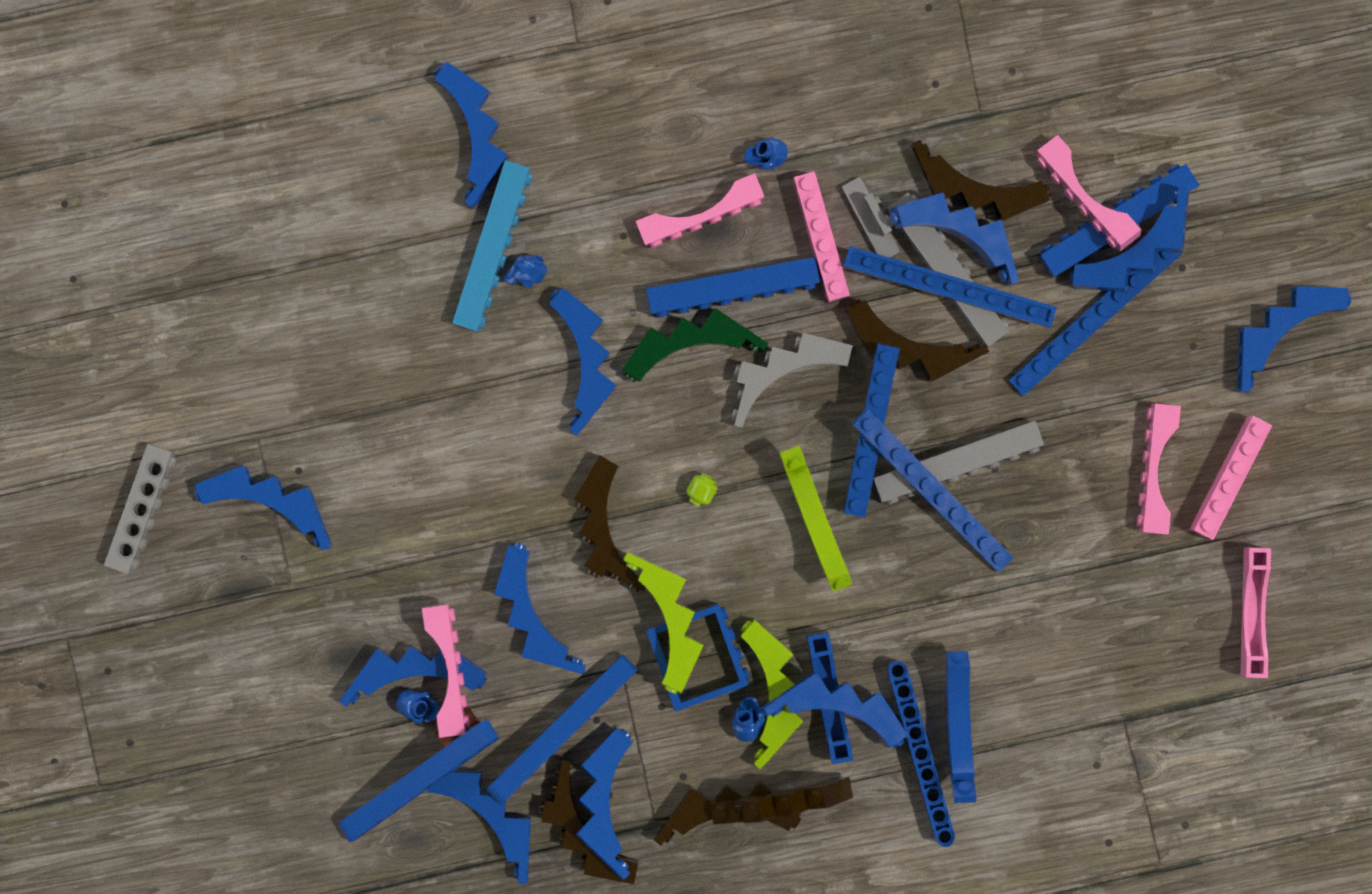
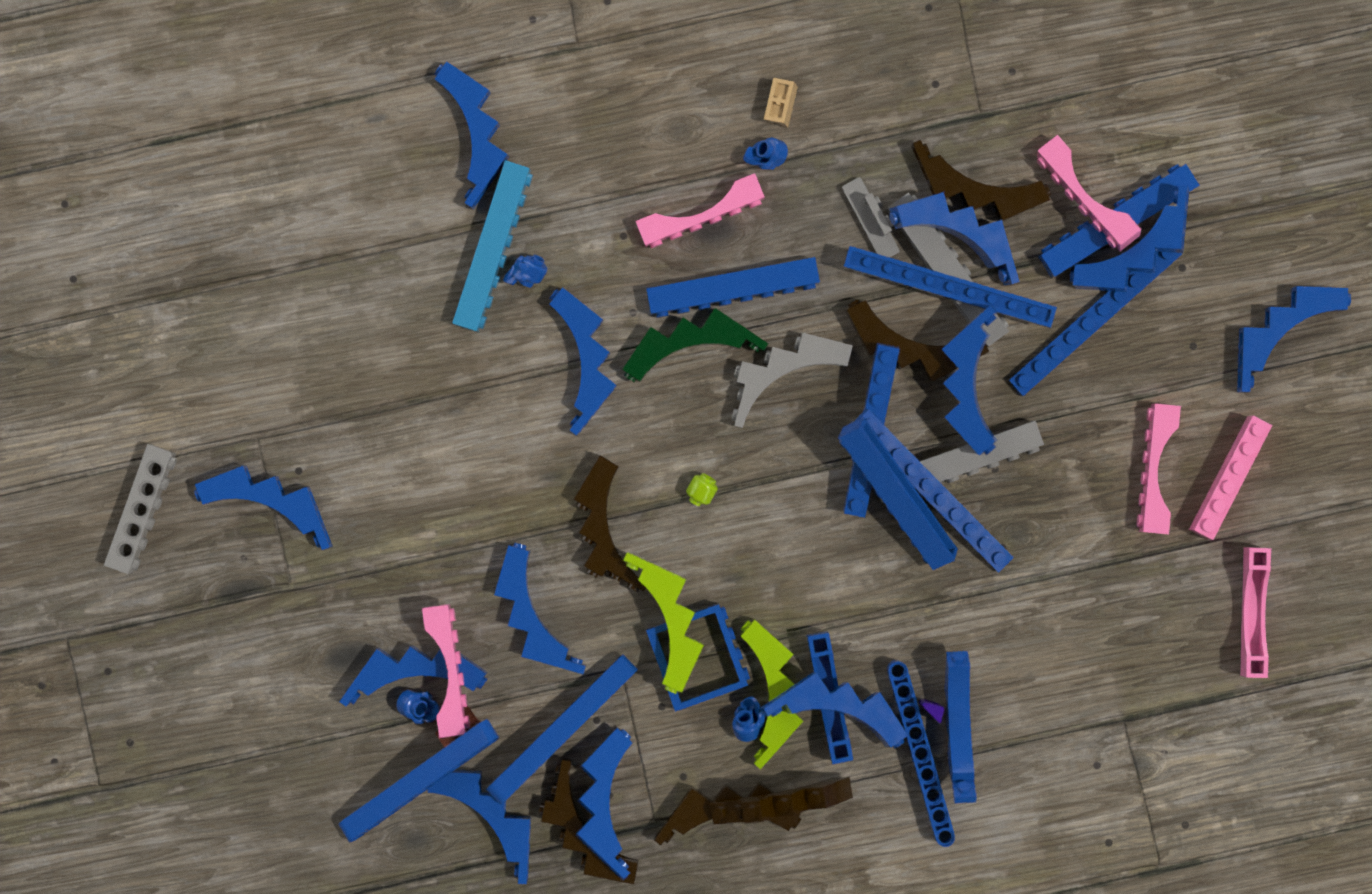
(780, 102): none -> tan hinge
(815, 518): lime arch -> none
(821, 237): bright pink brick -> none
(897, 493): none -> blue brick
(934, 709): none -> dark purple slope
(965, 353): none -> blue arch

